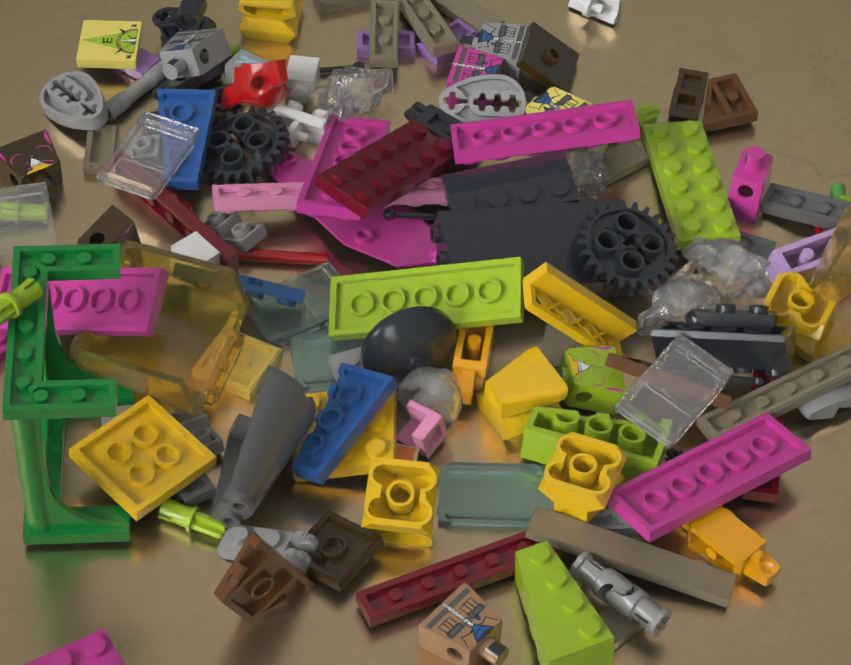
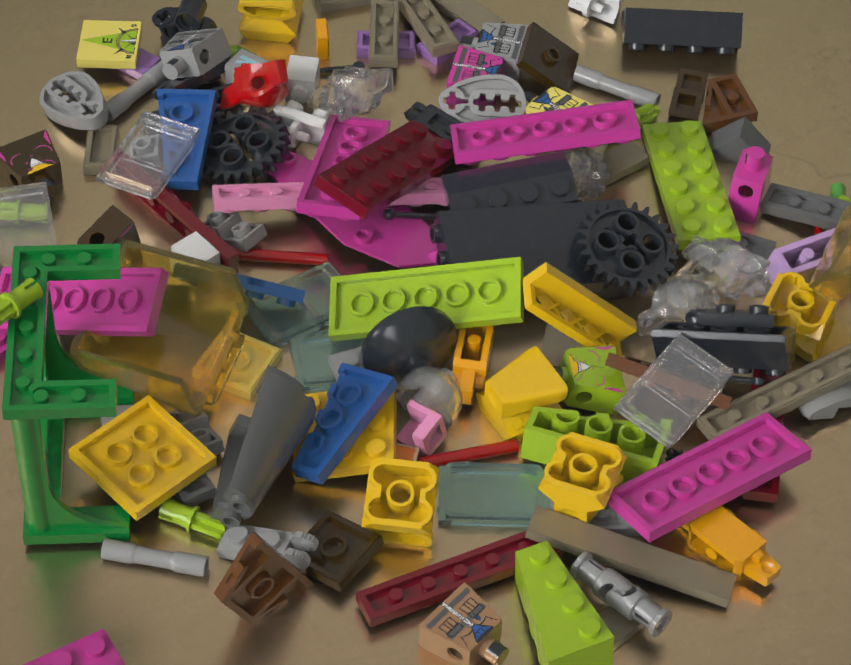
(176, 561): none -> light grey piece
(322, 38): none -> light orange tile
(473, 453): none -> red bar
(599, 81): none -> light grey piece
(681, 29): none -> black slope
(733, 138): none -> dark grey slope

